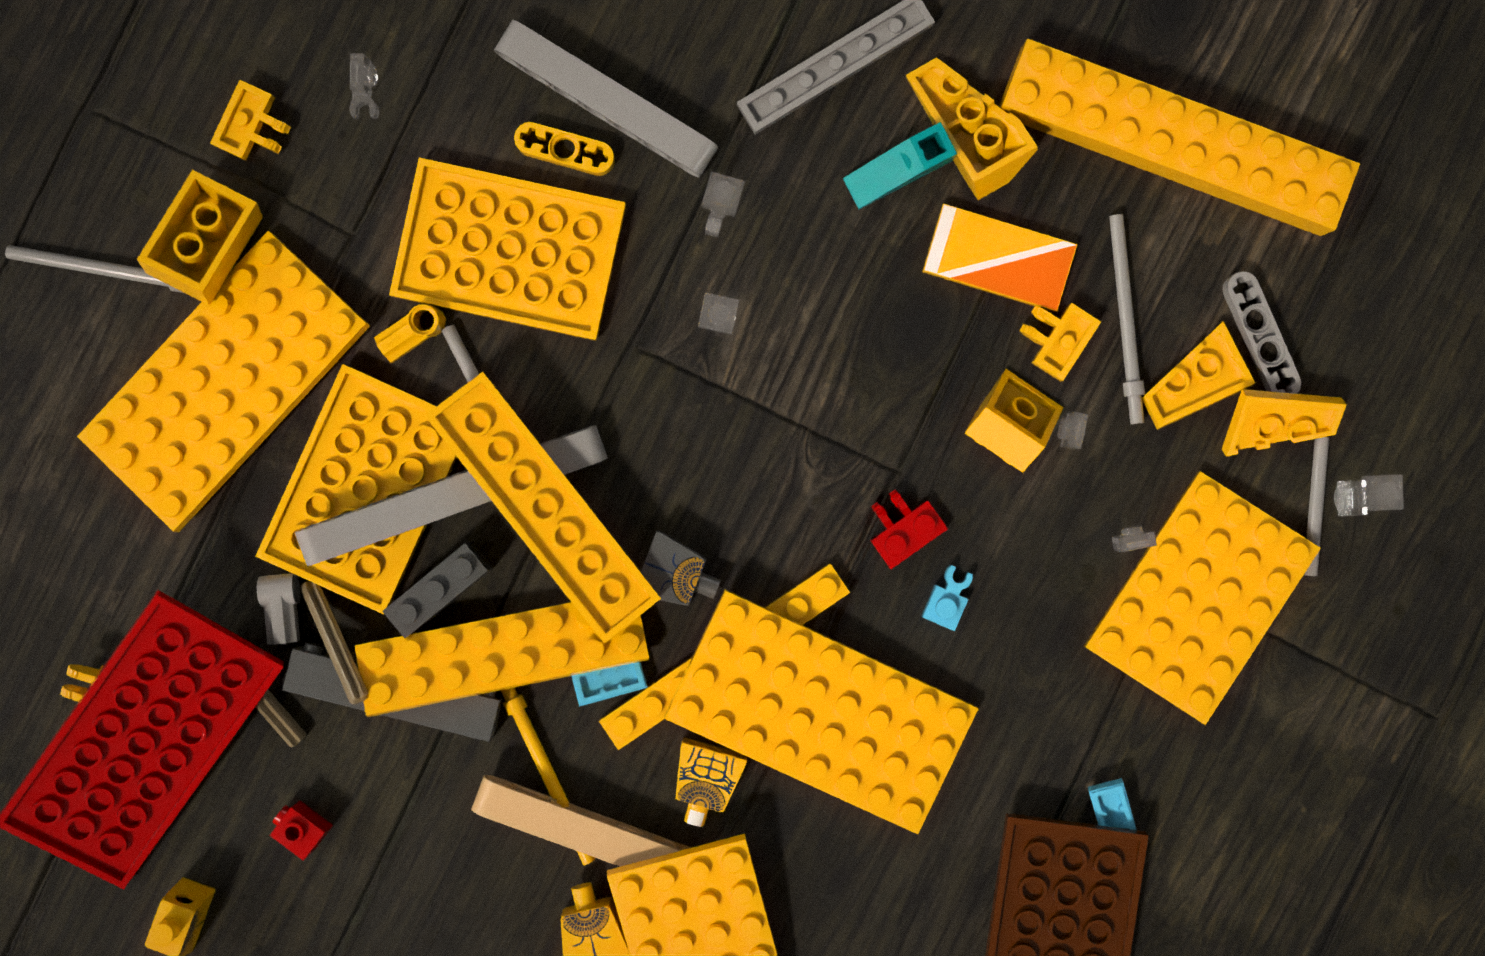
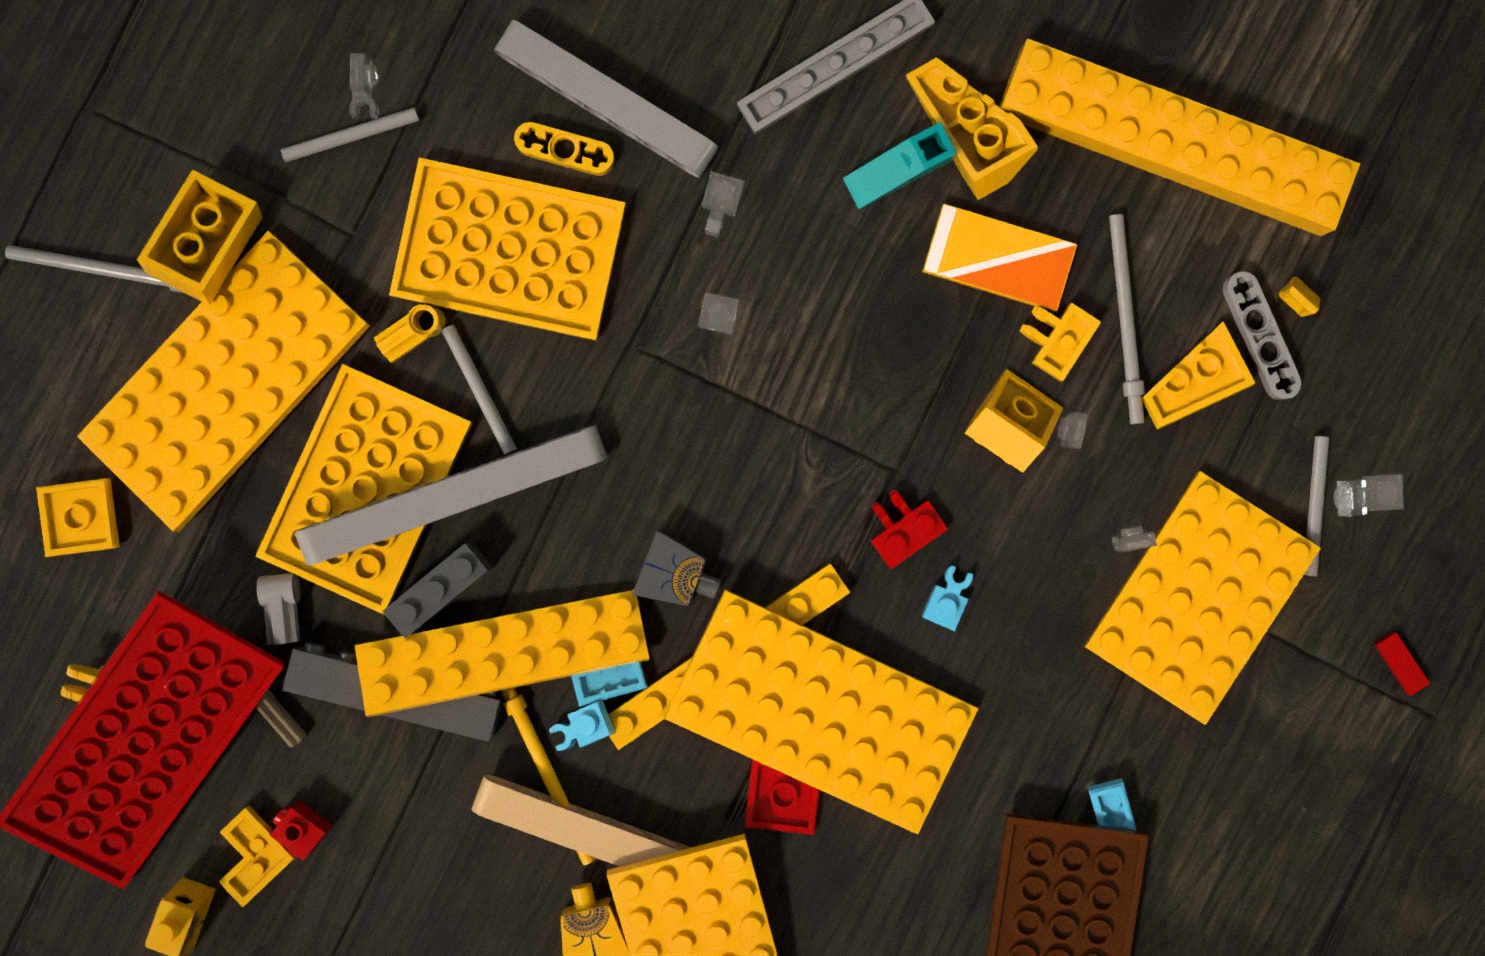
(78, 517): none -> yellow plate
(244, 120): yellow hinge -> none
(262, 856): none -> yellow plate
(334, 642): dark tan axle -> none
(350, 134): none -> light grey bar
(543, 507): yellow plate -> none
(586, 726): none -> medium azure plate
(706, 778): torso -> none
(780, 801): none -> red tile
(1278, 417): yellow wing -> none
(1300, 297): none -> yellow slope
(1401, 663): none -> red piece

